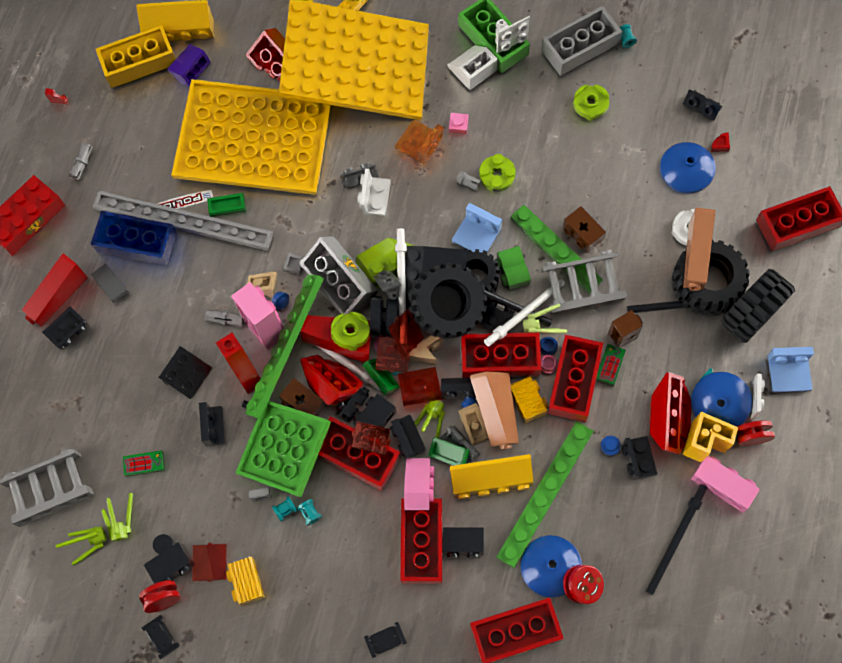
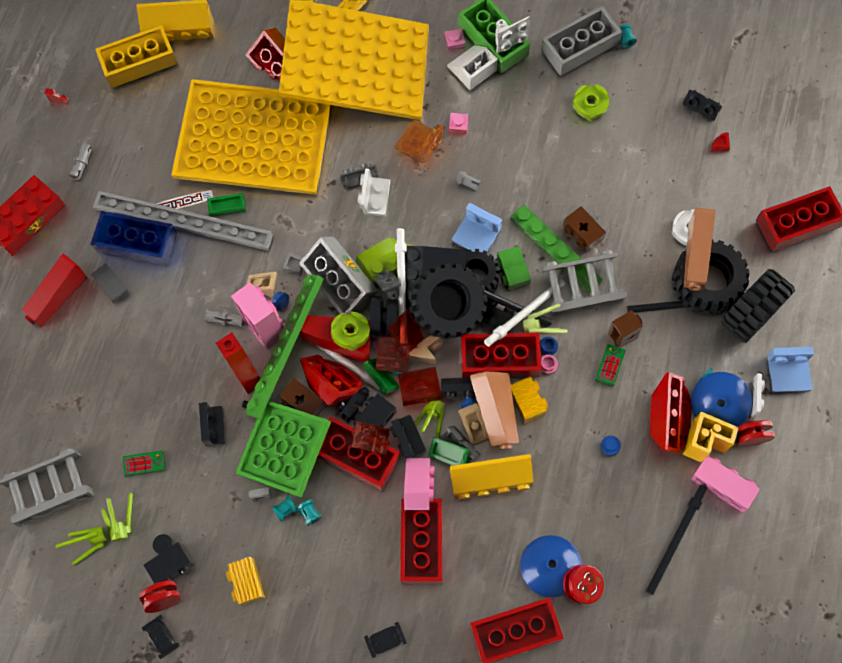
(64, 327): black bracket -> none
(185, 372): black hinge -> none
(189, 64): dark purple brick -> none
(209, 562): clear red piece -> none
(454, 39): none -> bright pink plate
(463, 541): black brick -> none
(497, 182): lime plate -> none
(544, 494): bright green plate -> none
(575, 378): red brick -> none
(639, 457): black bracket -> none
(687, 176): blue dish -> none

